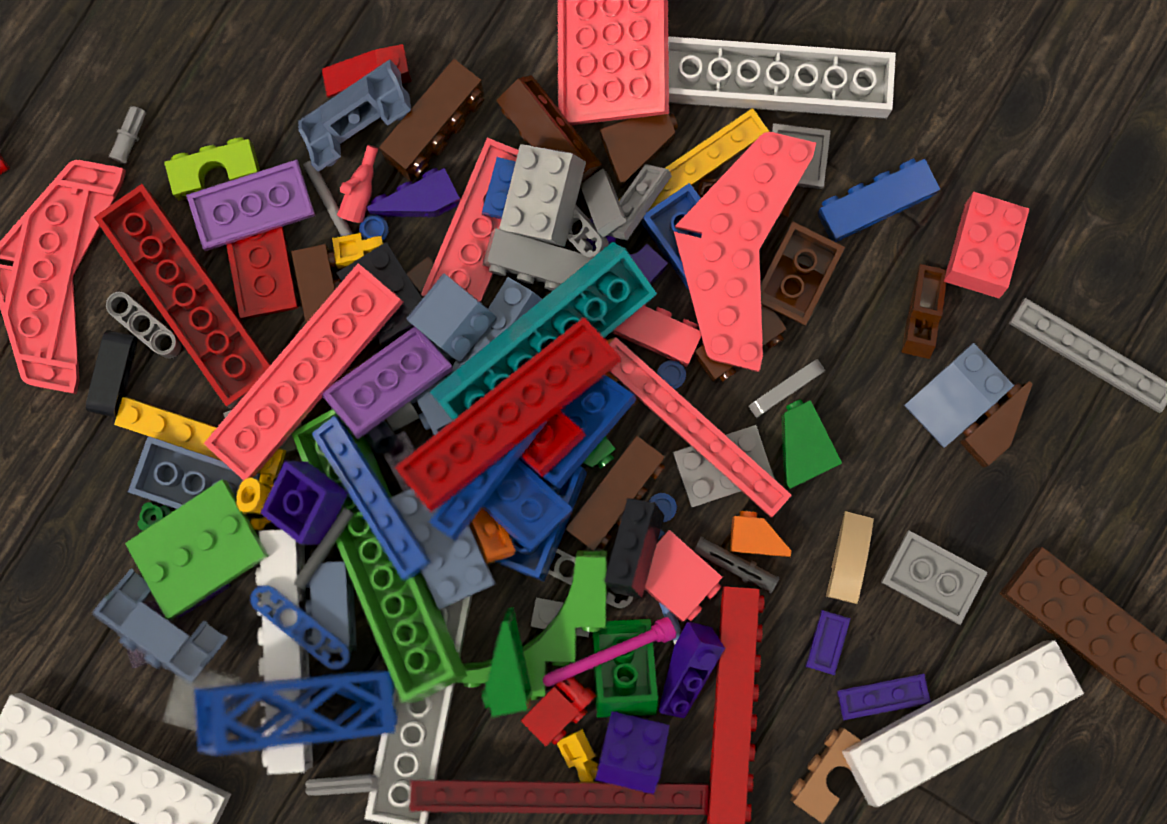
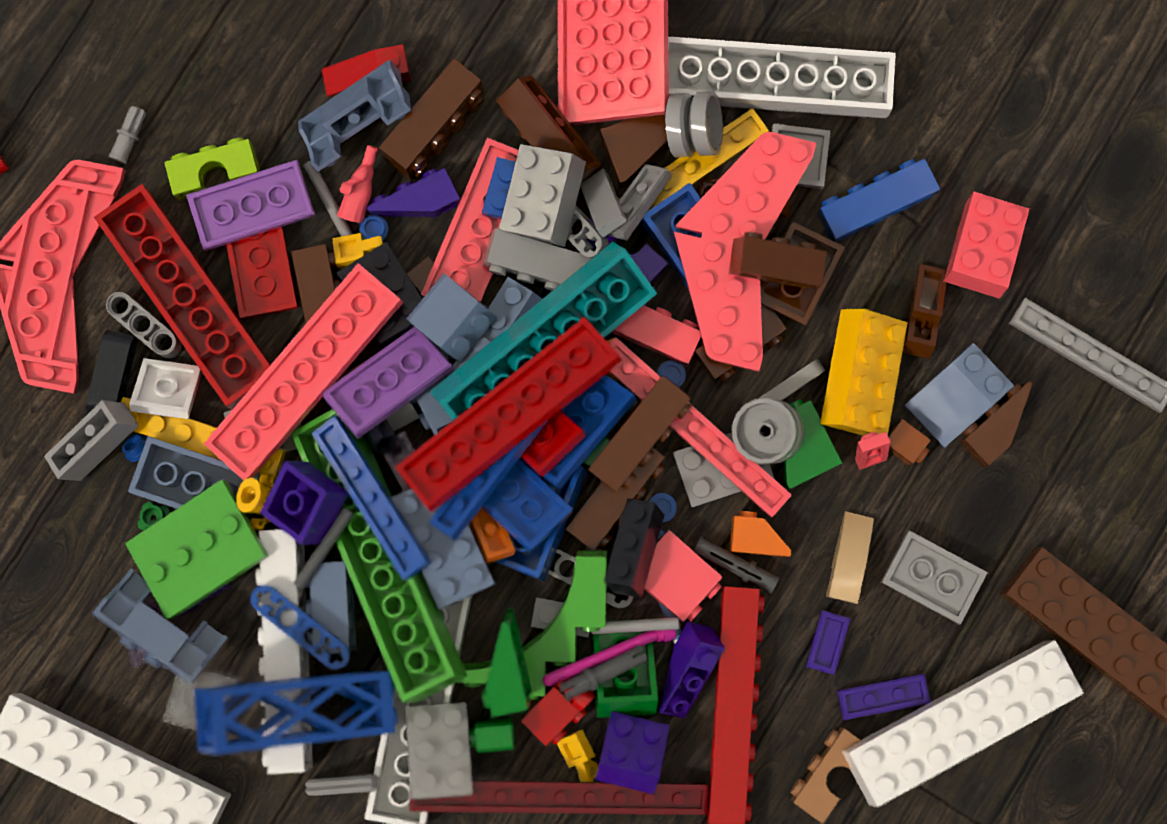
(91, 440): none -> light grey brick
(133, 447): none -> blue plate
(165, 388): none -> white plate
(438, 751): none -> light grey plate
(493, 735): none -> green brick
(593, 677): none -> dark grey pin
(640, 432): none -> reddish brown brick
(640, 625): none -> light grey bar
(694, 124): none -> light grey wheel
(753, 439): none -> light grey wheel
(777, 261): none -> reddish brown brick
(863, 372): none -> yellow brick
(872, 450): none -> coral plate
(908, 443): none -> dark orange brick

